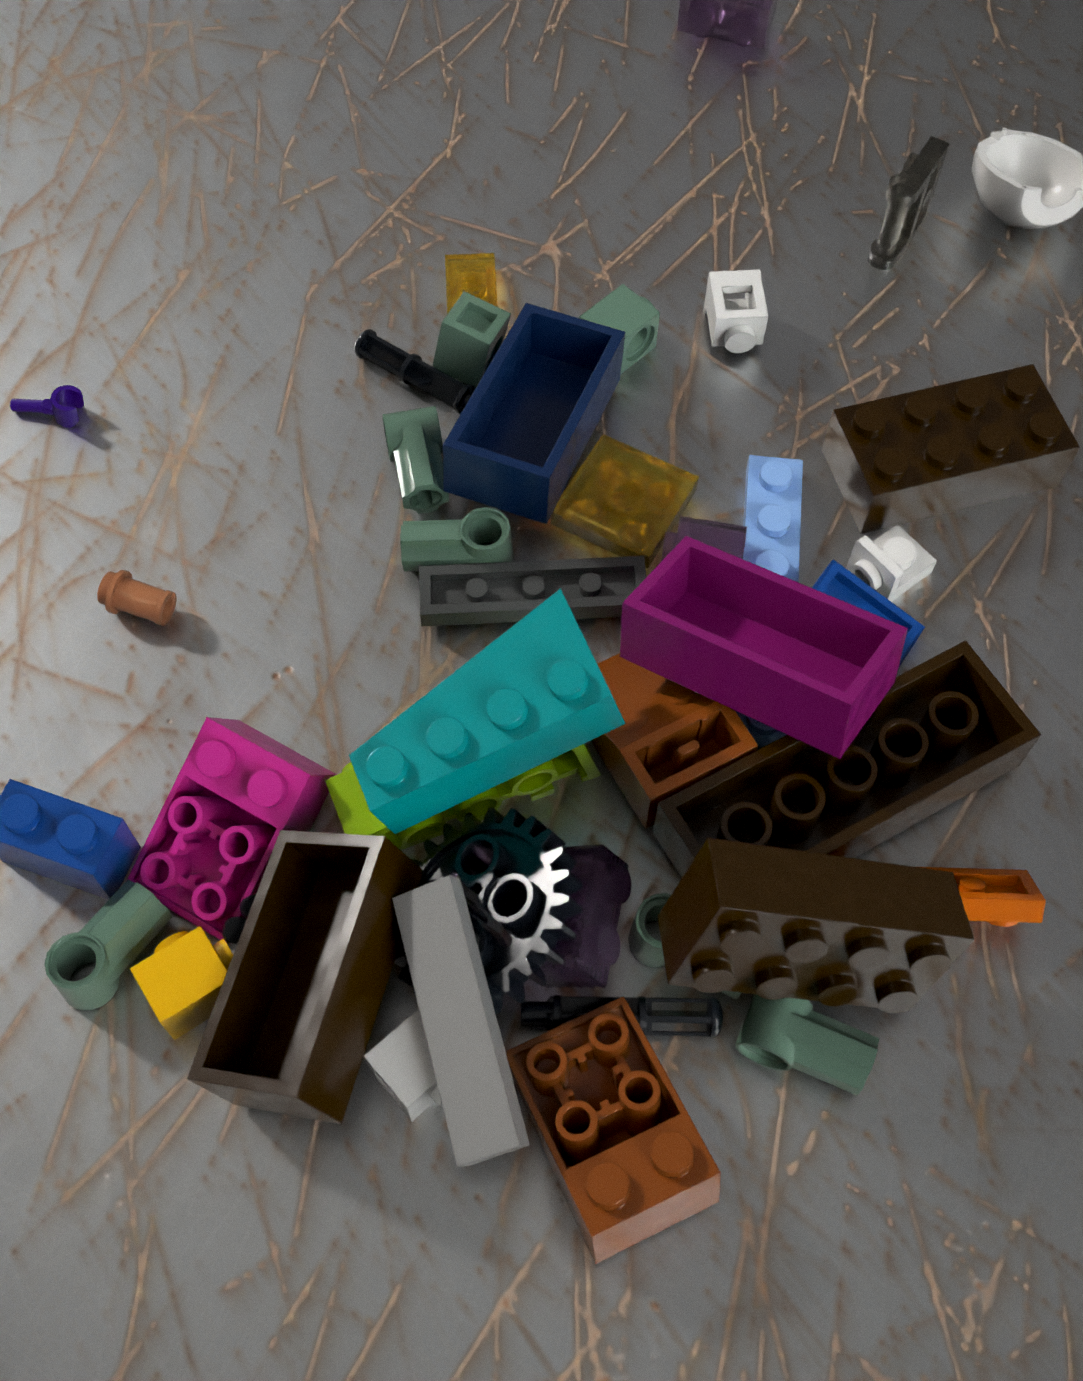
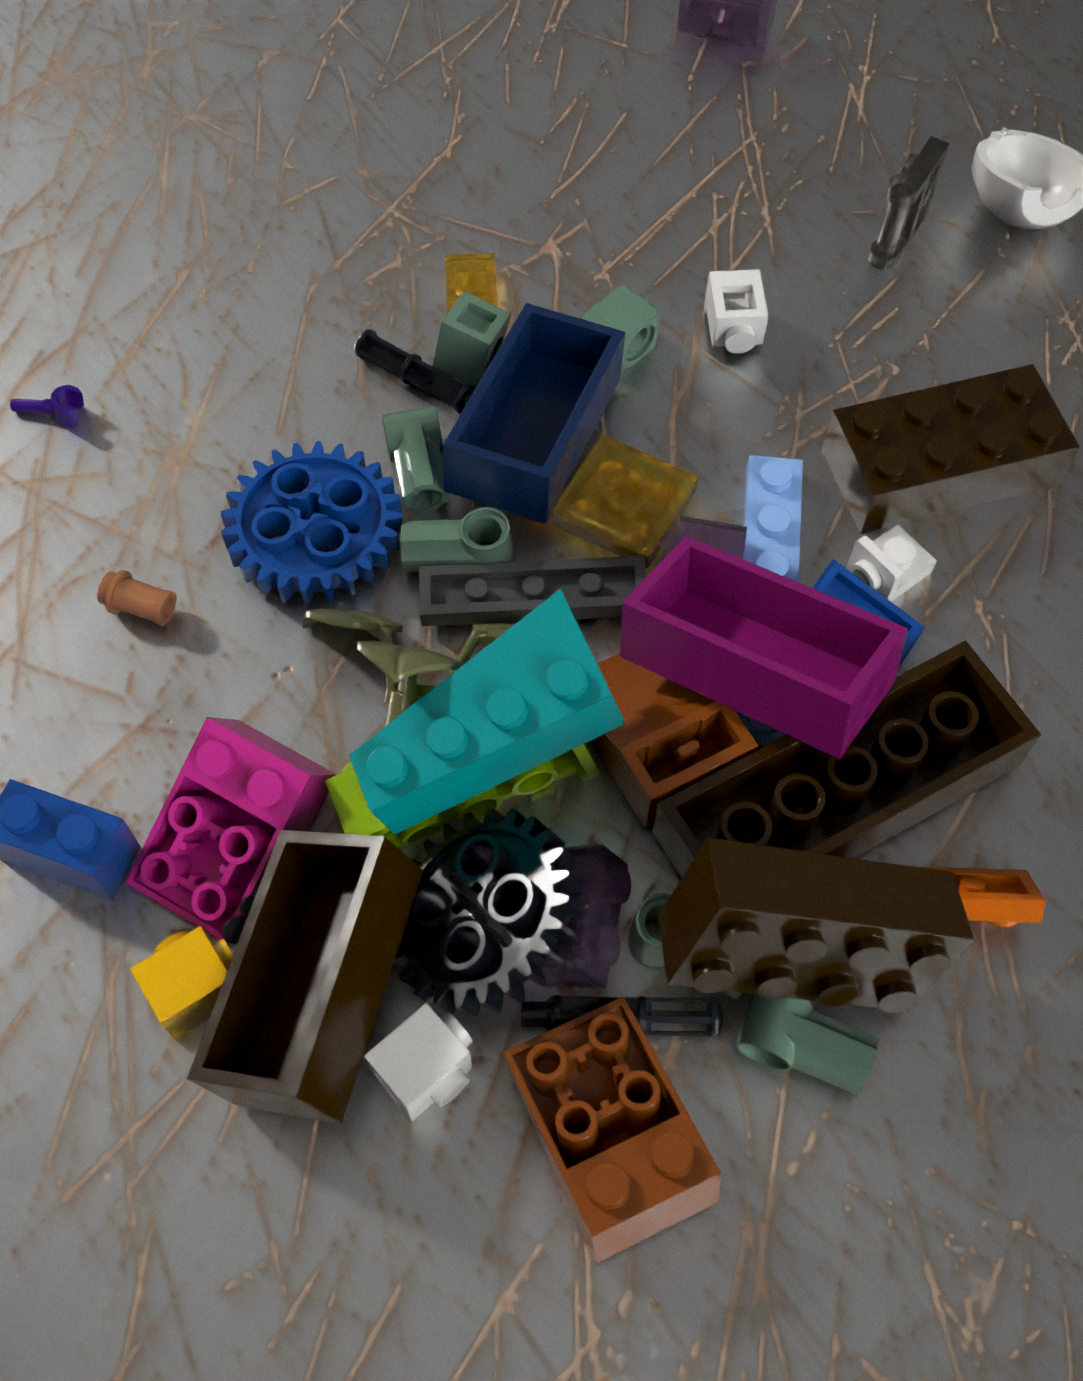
(110, 941): sand green piece -> none
(312, 522): none -> blue gear
(398, 661): none -> olive plant
(460, 1022): light grey tile -> none

